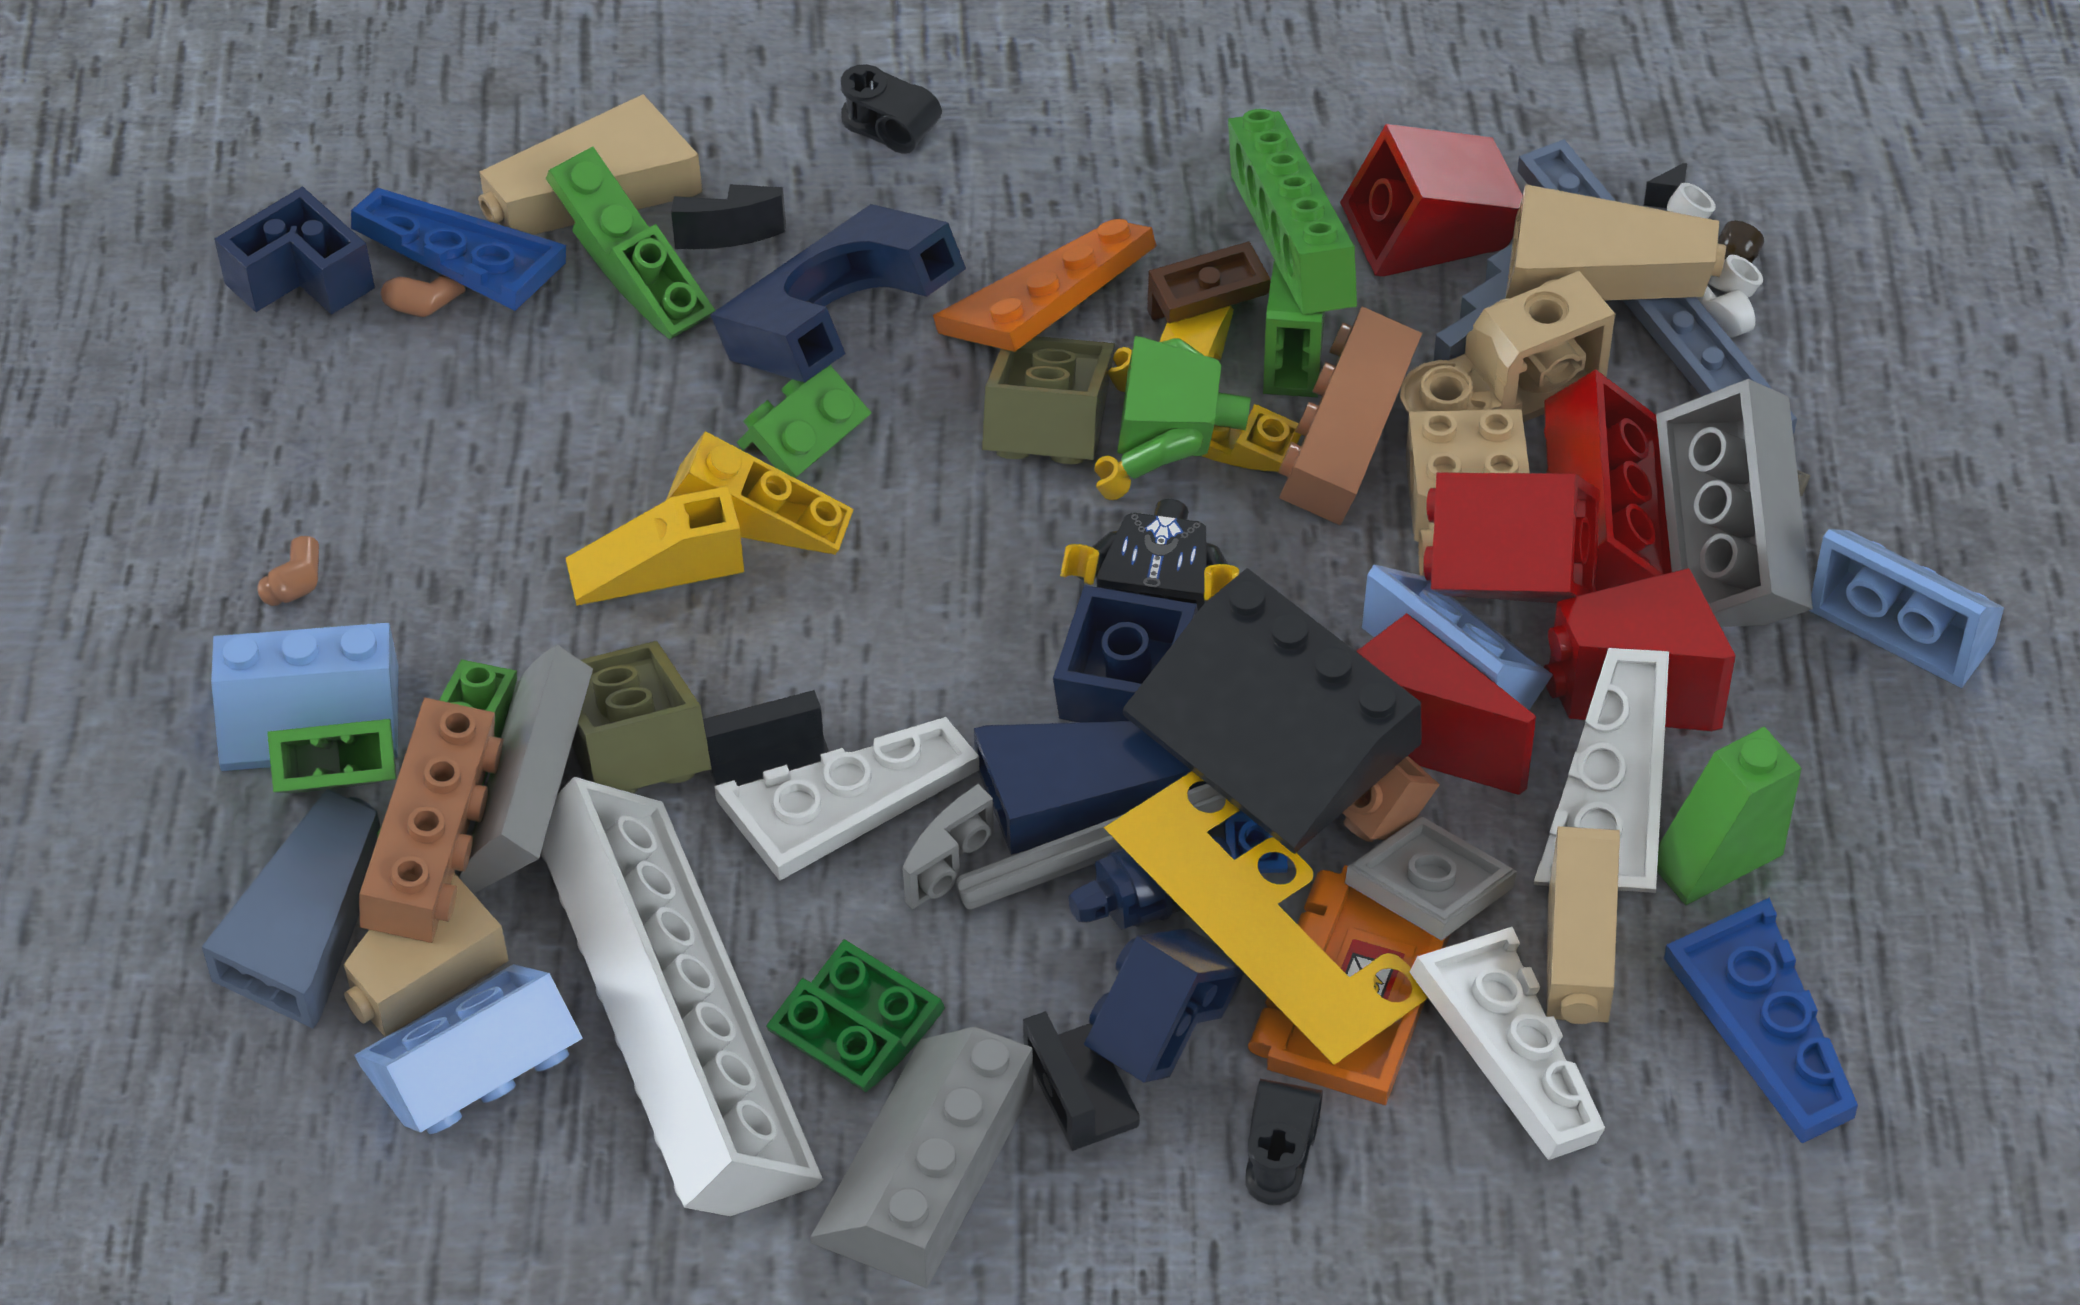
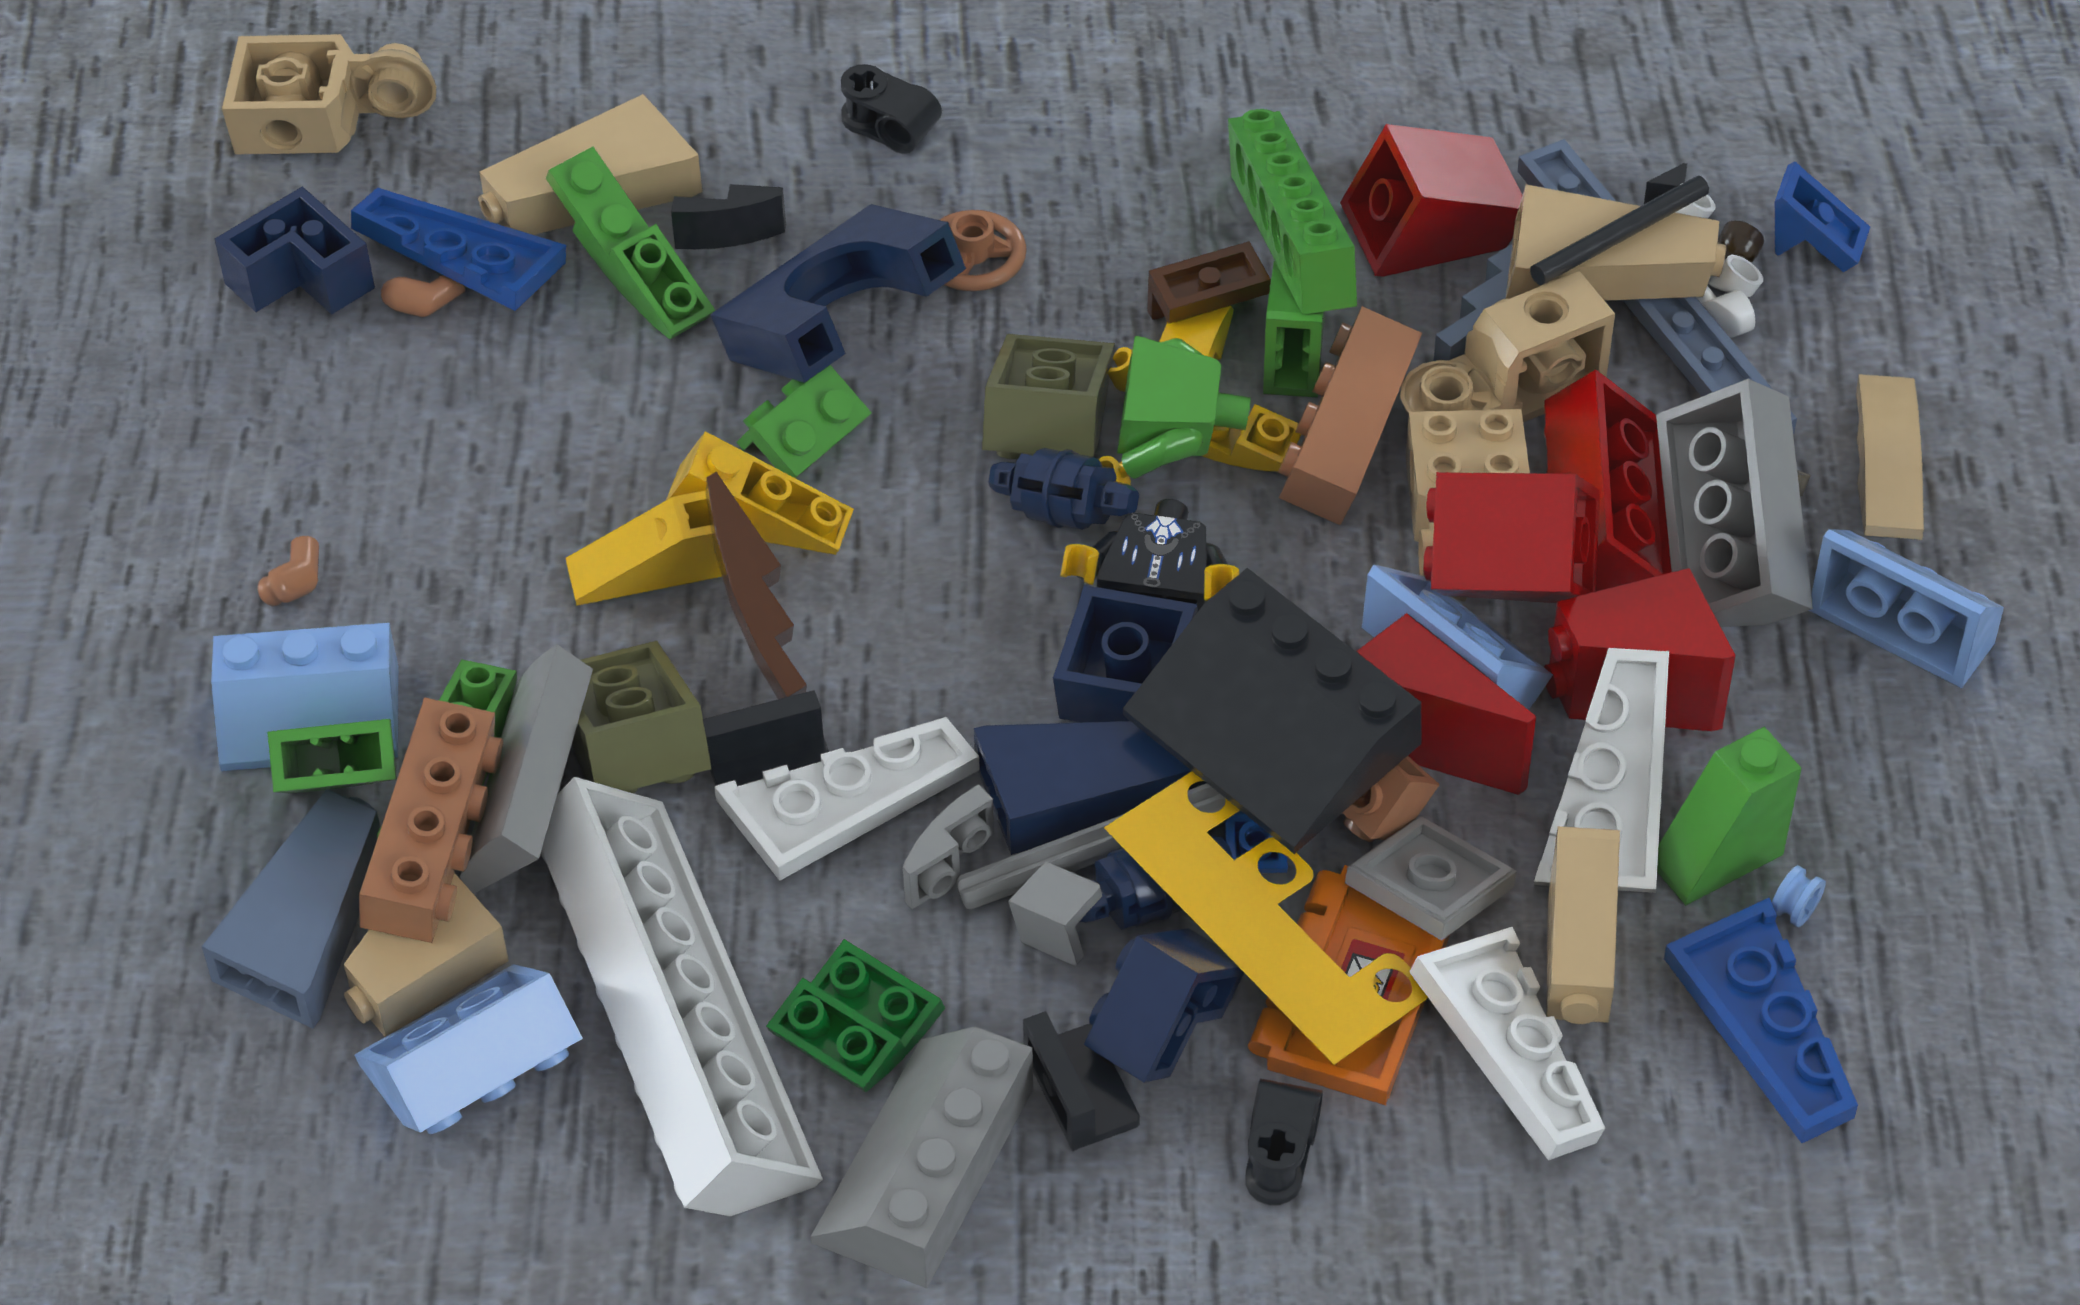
(310, 88): none -> tan brick
(748, 572): none -> reddish brown slope
(977, 242): none -> nougat piece
(1044, 291): orange wing -> none
(1050, 908): none -> light grey panel
(1063, 488): none -> dark blue piece
(1619, 230): none -> black bar
(1798, 896): none -> light blue bush
(1814, 214): none -> blue slope
(1889, 457): none -> tan slope

